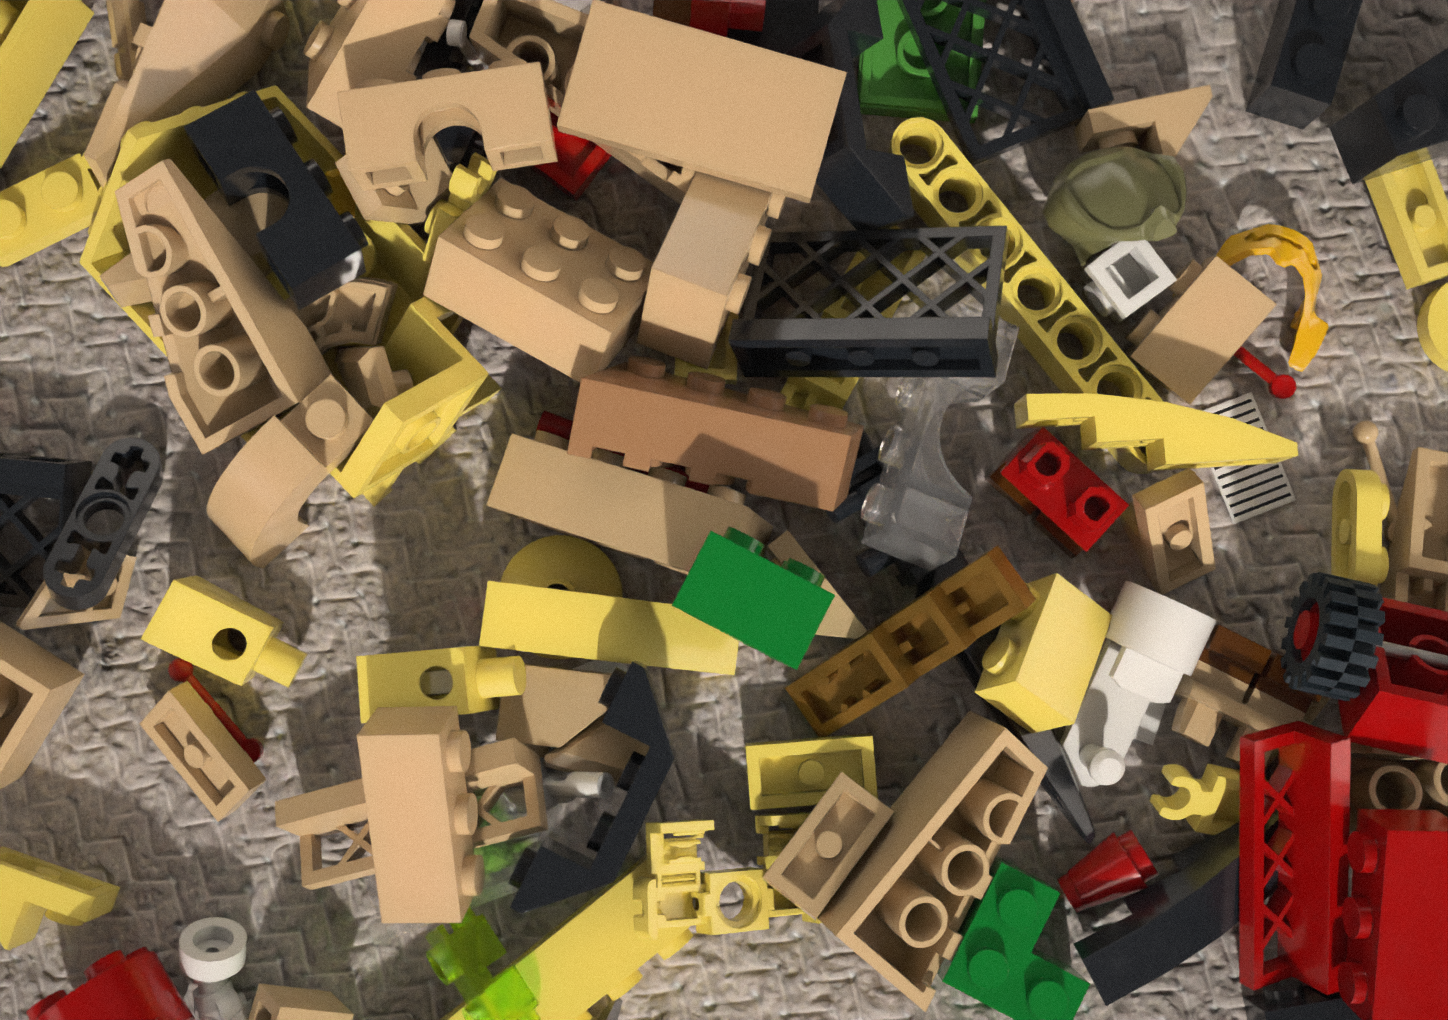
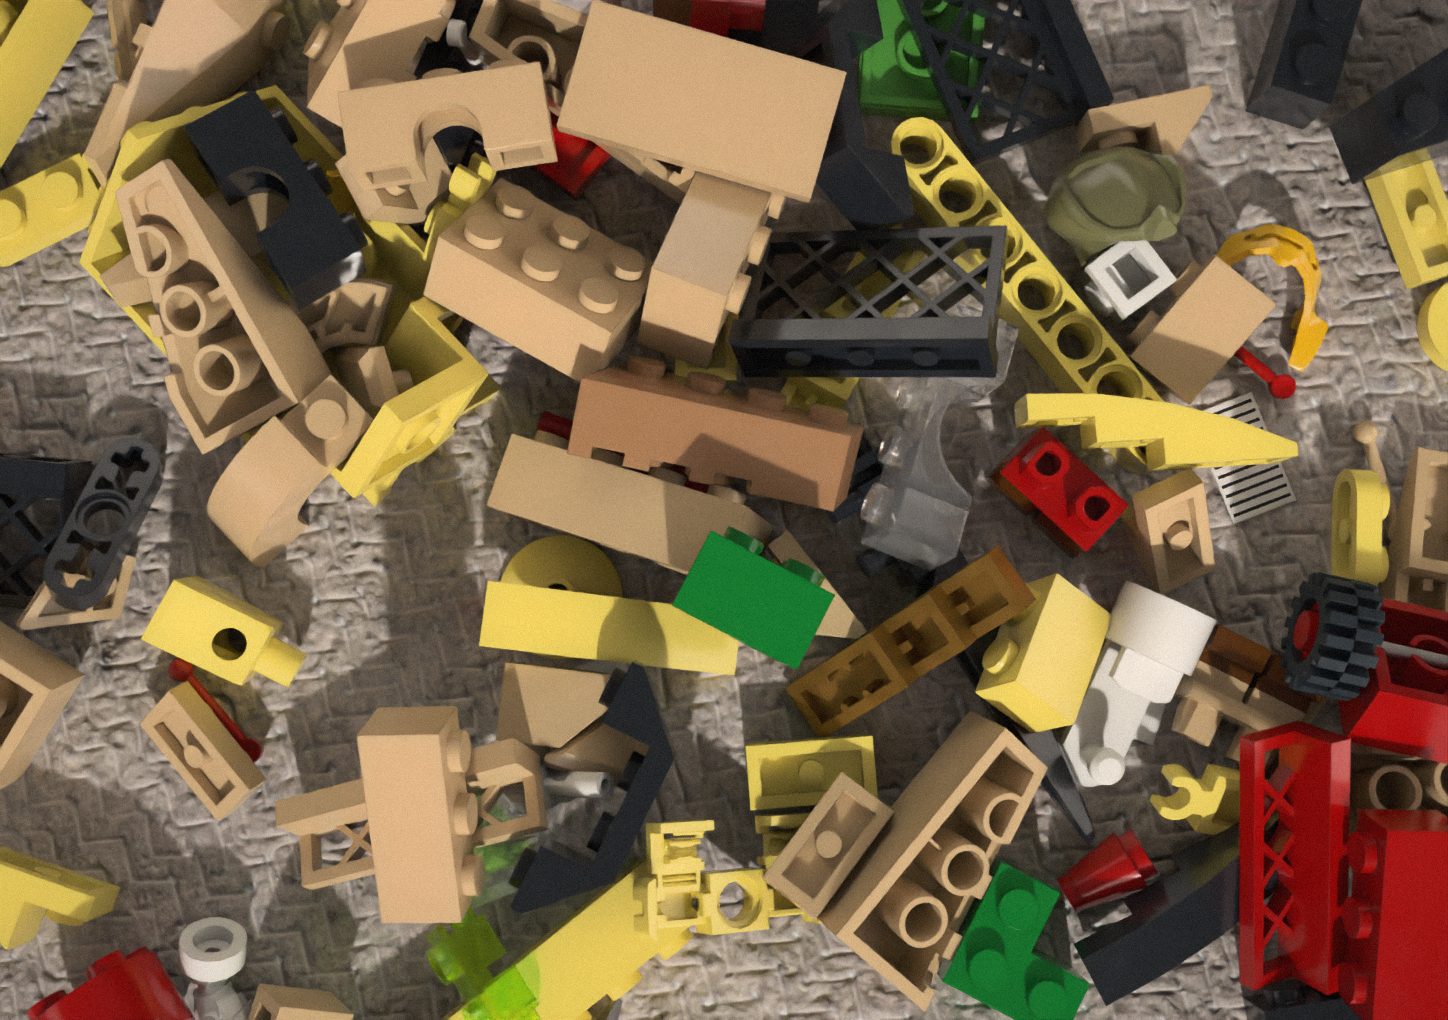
(454, 676): light yellow torso -> none

